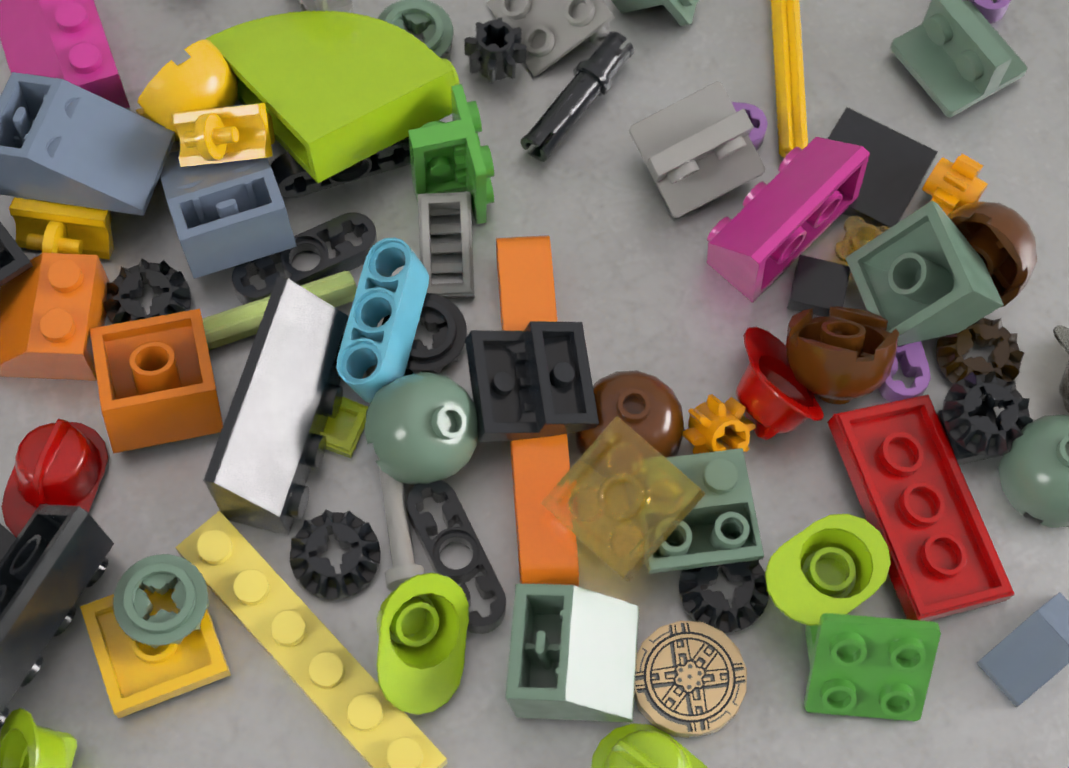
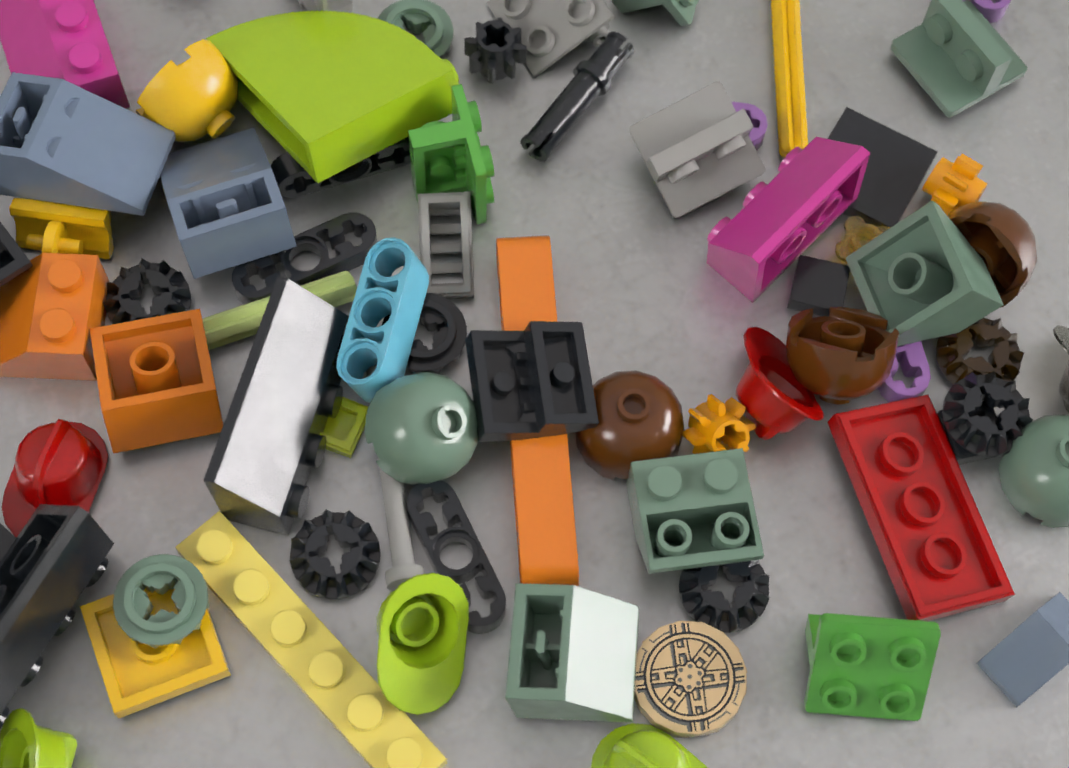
(224, 134): yellow hips -> none
(623, 498): clear yellow plate -> none
(827, 568): lime piece -> none

